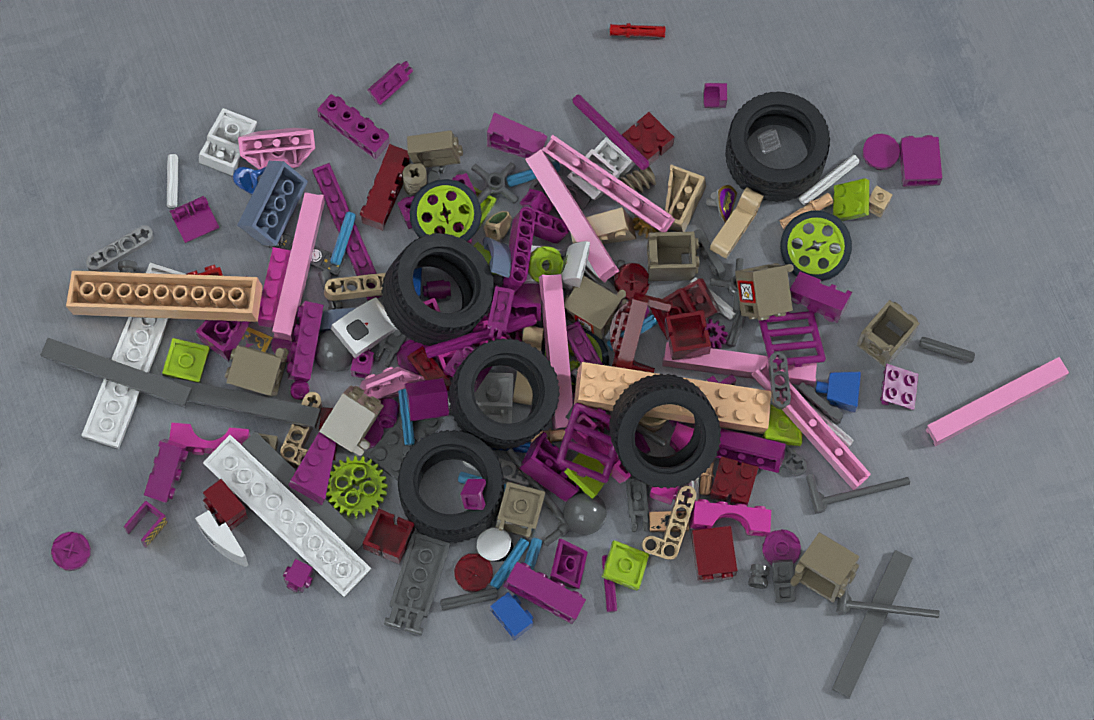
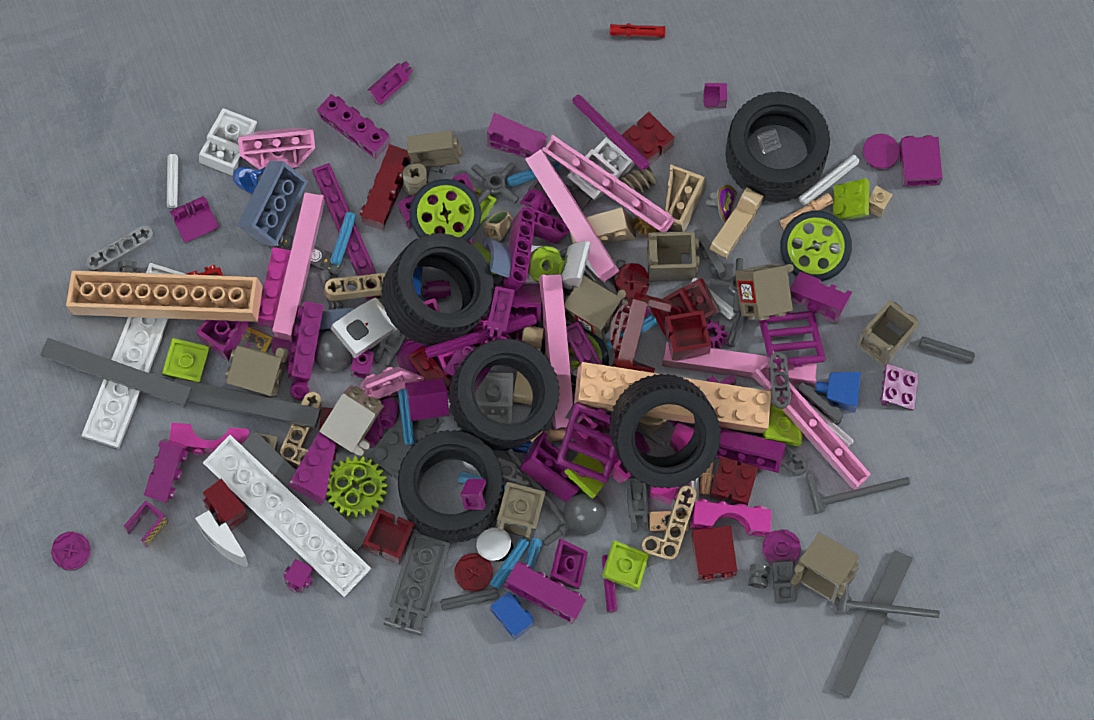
(997, 401): bright pink tile -> none

